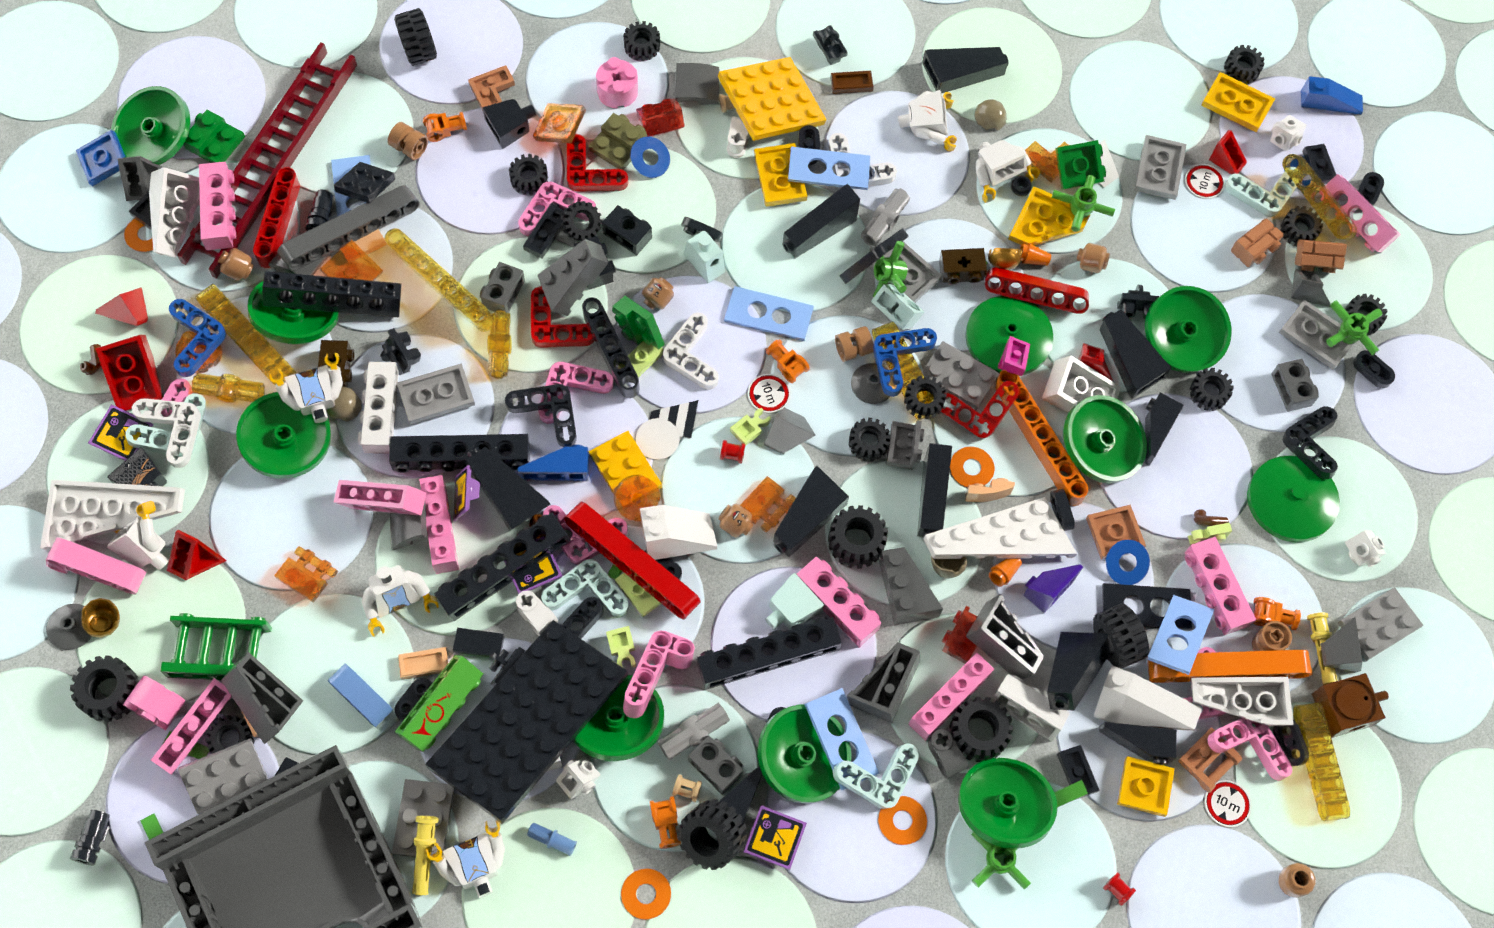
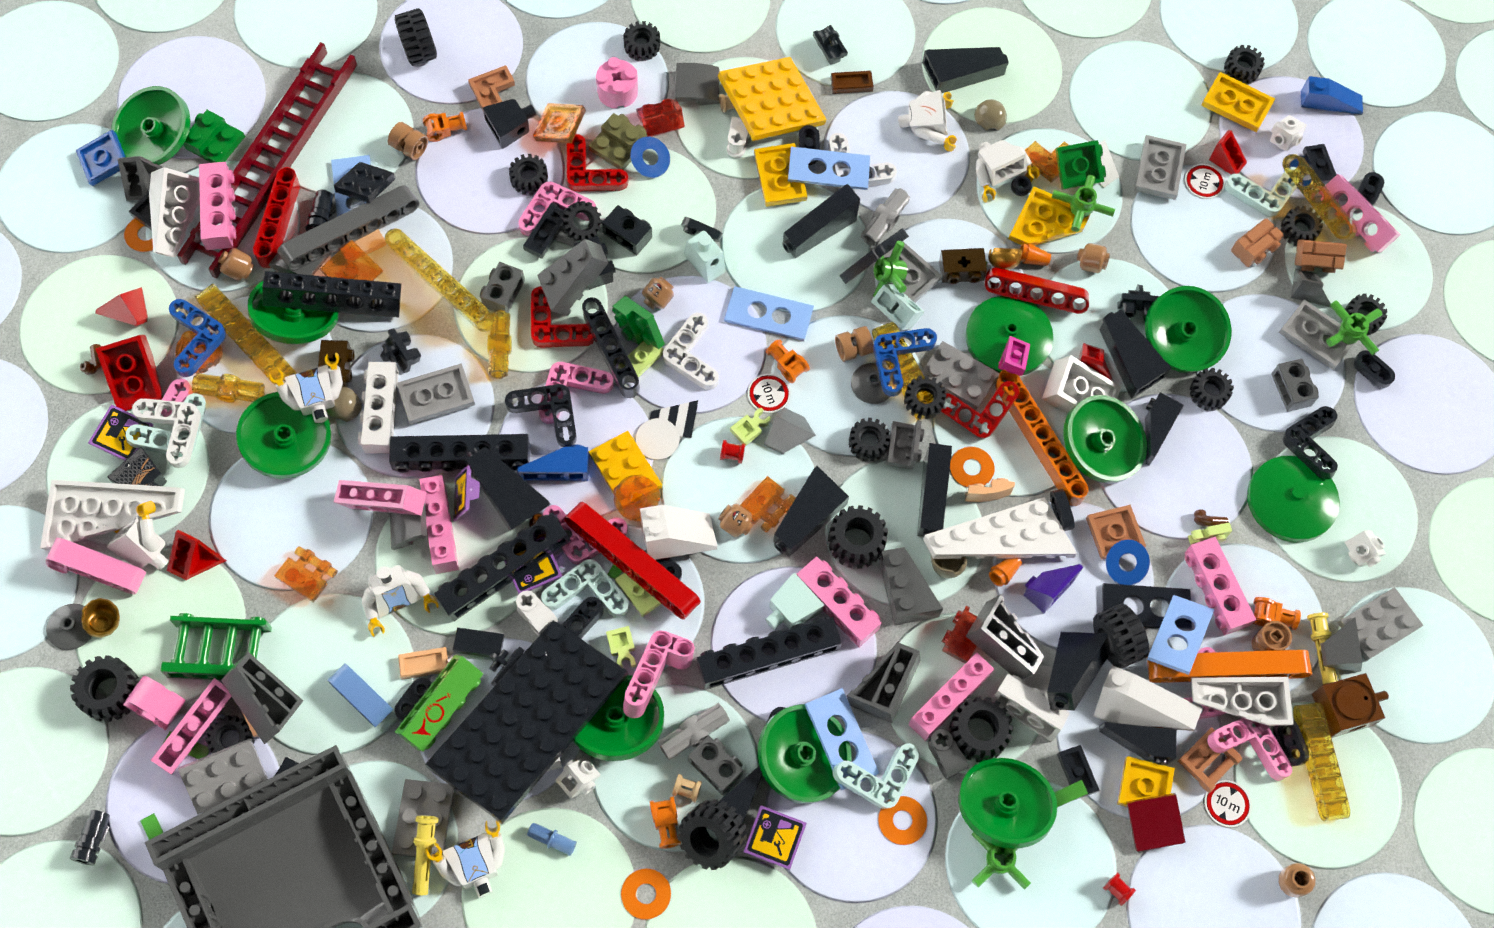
(1155, 822): none -> dark red tile

